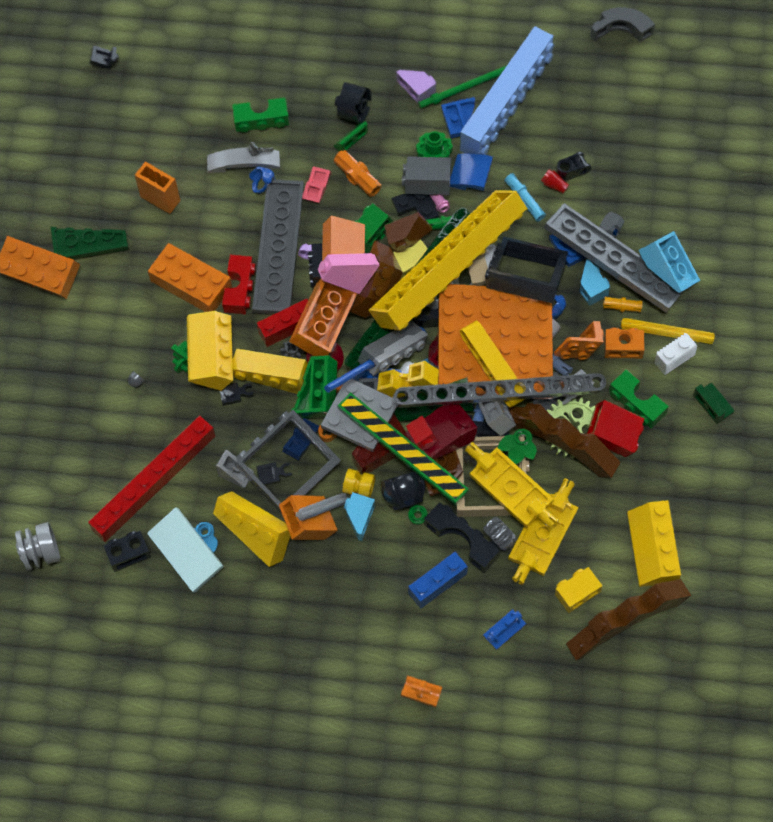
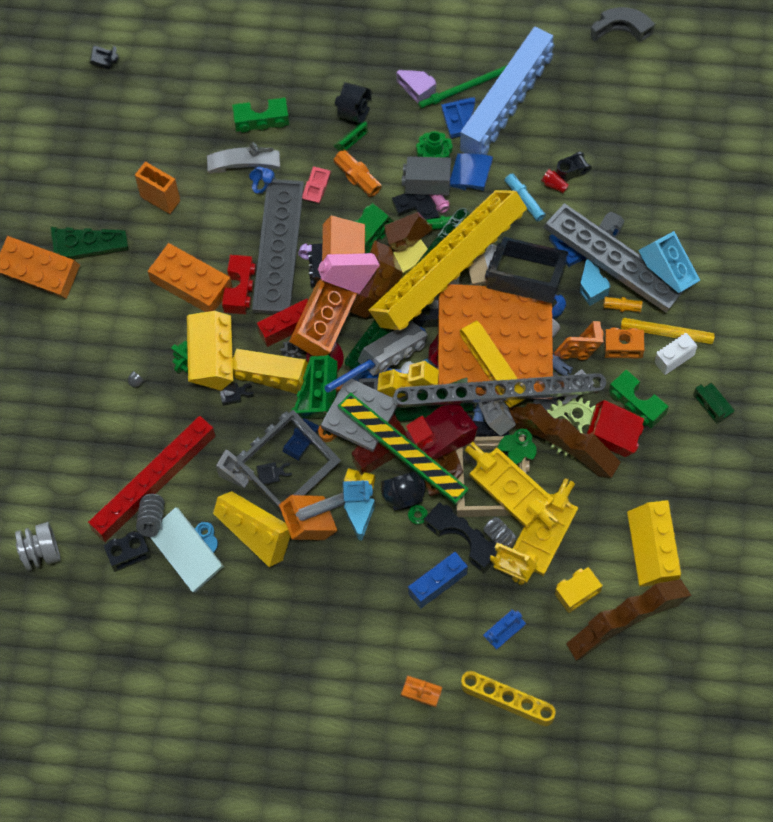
(150, 515): none -> dark grey piece
(357, 490): none -> dark azure bracket
(513, 562): none -> yellow hinge
(514, 706): none -> yellow beam

